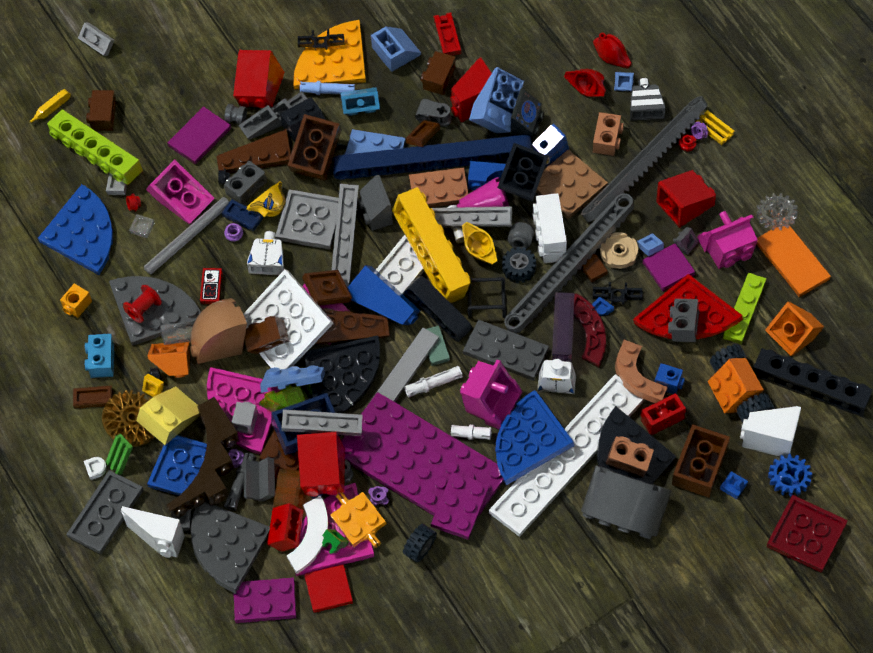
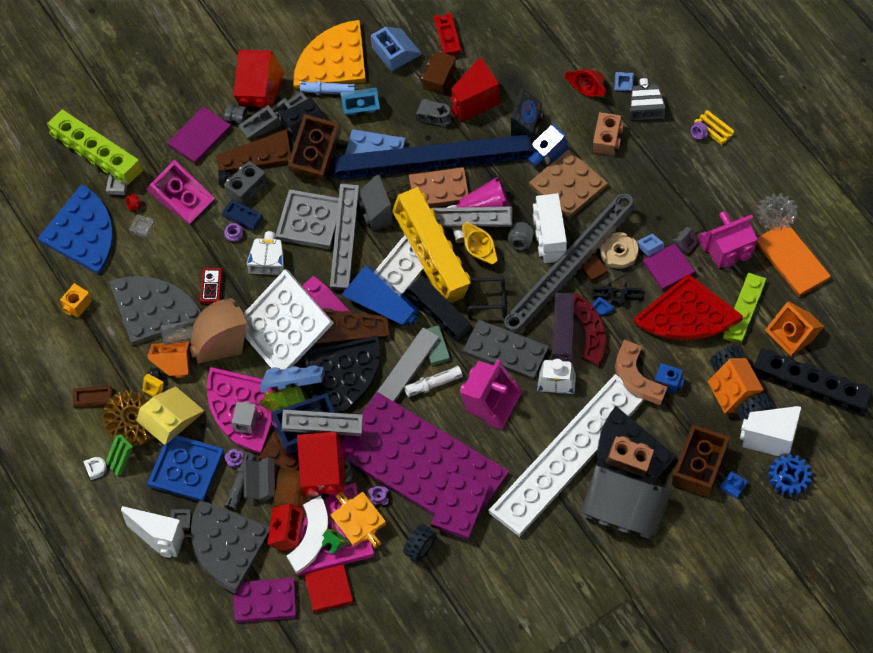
(51, 105): yellow piece -> none
(96, 39): light grey plate -> none
(100, 355): dark azure brick -> none
(102, 110): reddish brown brick -> none
(103, 512): dark grey plate -> none
(142, 303): red hose -> none
(186, 236): light grey axle -> none
(216, 462): dark brown arch -> none
(265, 335): reddish brown brick -> none
(270, 202): yellow hat -> none
(327, 43): black piece -> none
(327, 287): reddish brown tile -> none
(422, 133): reddish brown tile -> none
(471, 432): white pin -> none
(482, 173): blue arch -> none
(497, 101): medium blue slope -> none
(516, 258): black wheel -> none
(523, 172): black slope -> none
(529, 438): blue plate -> none
(612, 50): red hat -> none
(645, 158): dark grey gear -> none
(663, 414): red brick -> none
(684, 197): red slope -> none
(684, 320): dark grey brick -> none
(687, 146): red plate -> none
(807, 533): dark red plate -> none

